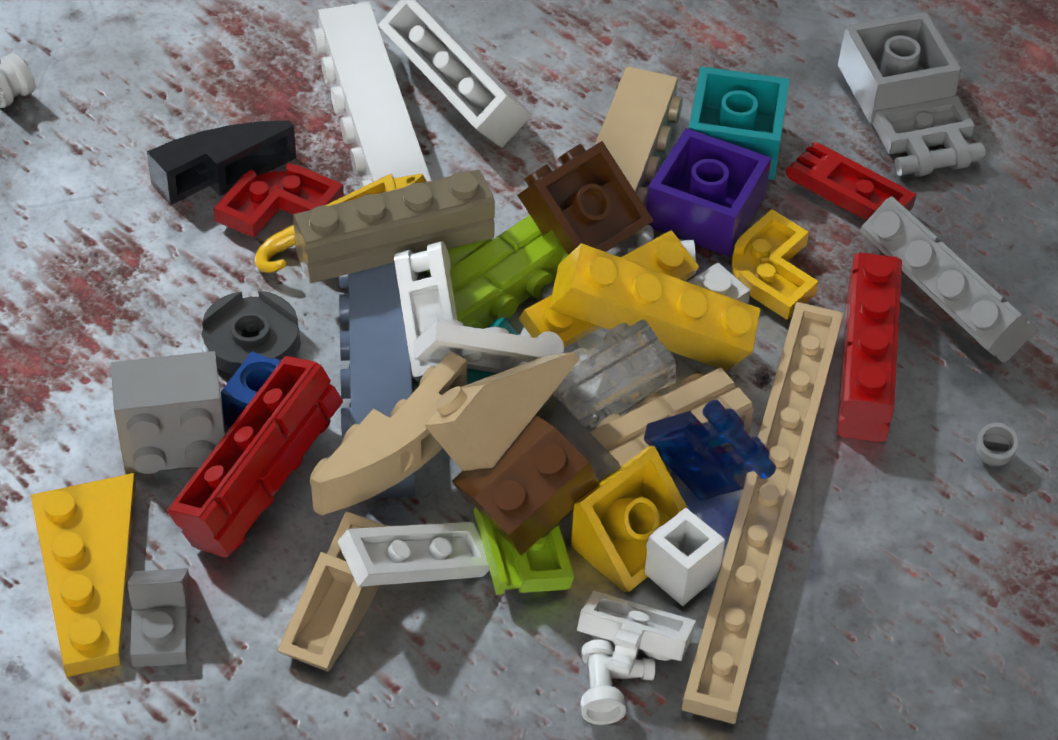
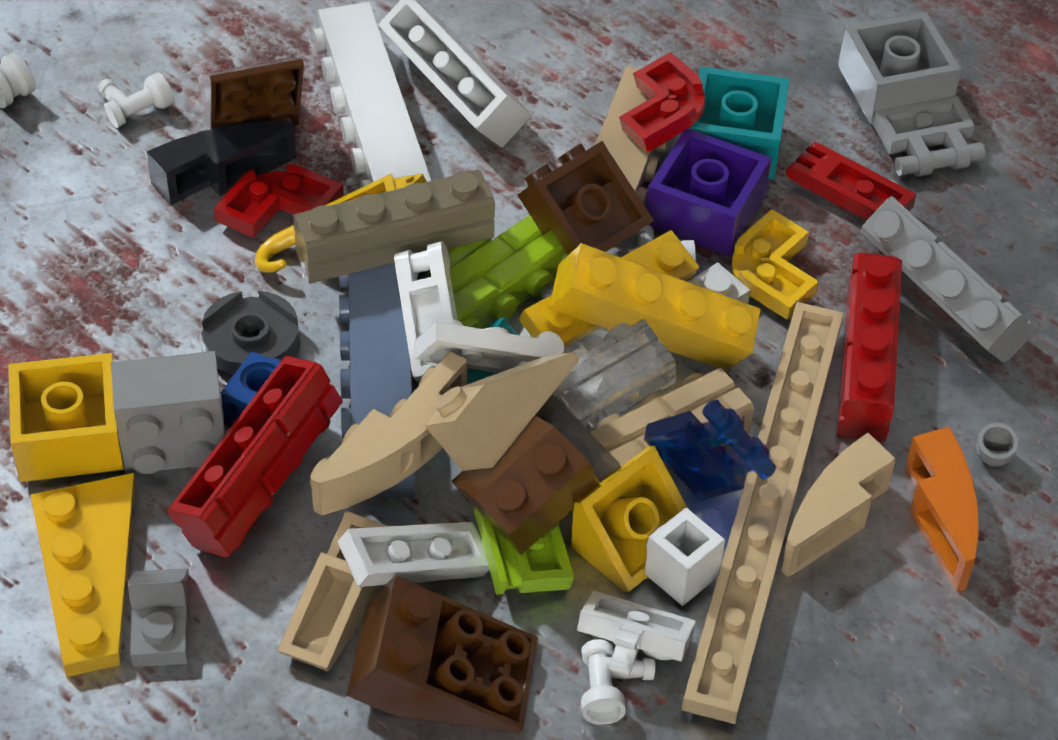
(63, 417): none -> yellow brick
(120, 106): none -> white piece
(252, 93): none -> reddish brown slope
(441, 660): none -> reddish brown slope
(673, 102): none -> red plate
(838, 502): none -> tan slope
(945, 502): none -> orange slope

